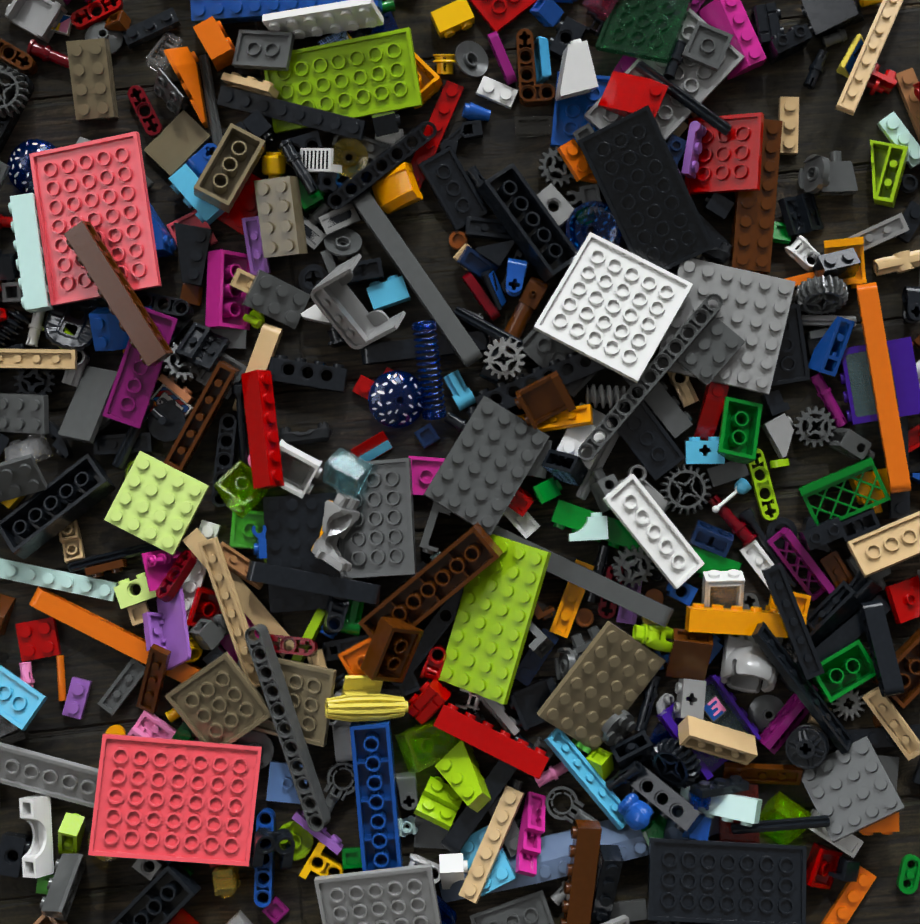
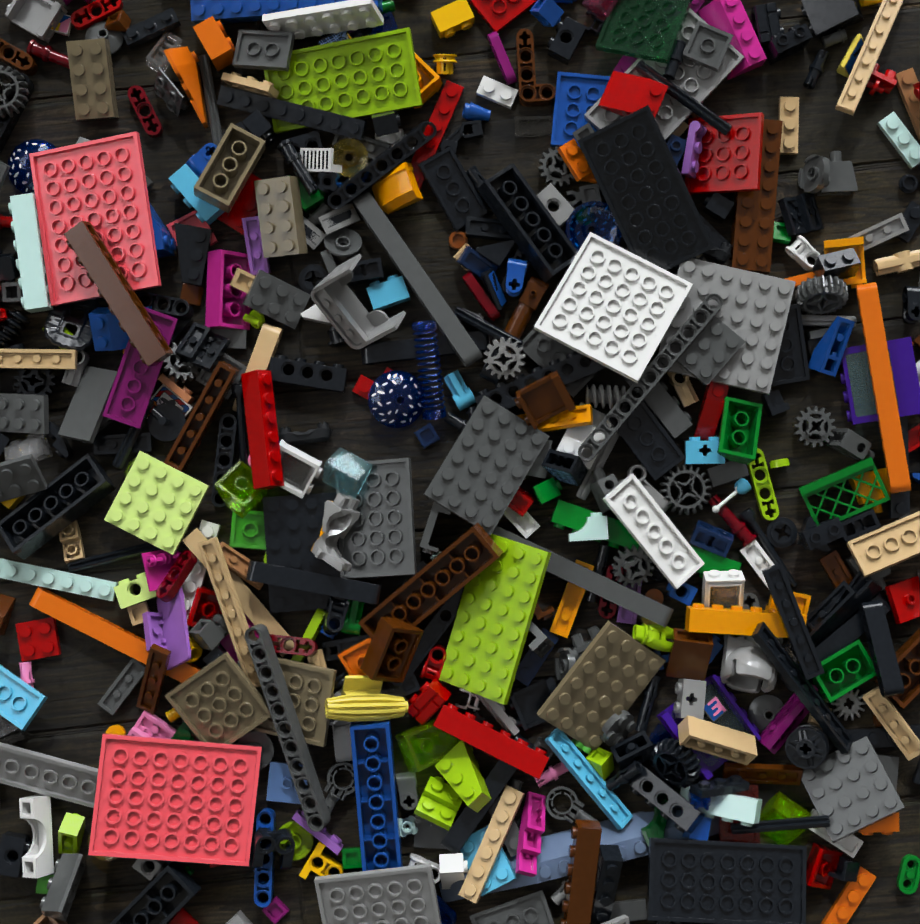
(35, 328): white pin -> none
(61, 678): orange piece -> none
(77, 698): medium lavender plate -> none
(114, 567): reddish brown plate -> none
(177, 143): dark tan tile -> none
(226, 880): clear yellow brick -> none
(260, 546): blue plate -> none
(273, 164): yellow head -> none
(372, 447): slope -> none
(423, 472): dark pink plate -> none
(471, 59): dark grey dish -> none
(542, 60): dark azure piece -> none
(576, 71): white slope -> none
(584, 617): dark orange tile -> none
(635, 812): blue hair -> none
(664, 702): light grey arm -> none
(779, 433): light grey slope -> none
(807, 561): magenta fence -> none
(829, 401): magenta pin -> none
(888, 166): lime wedge -> none

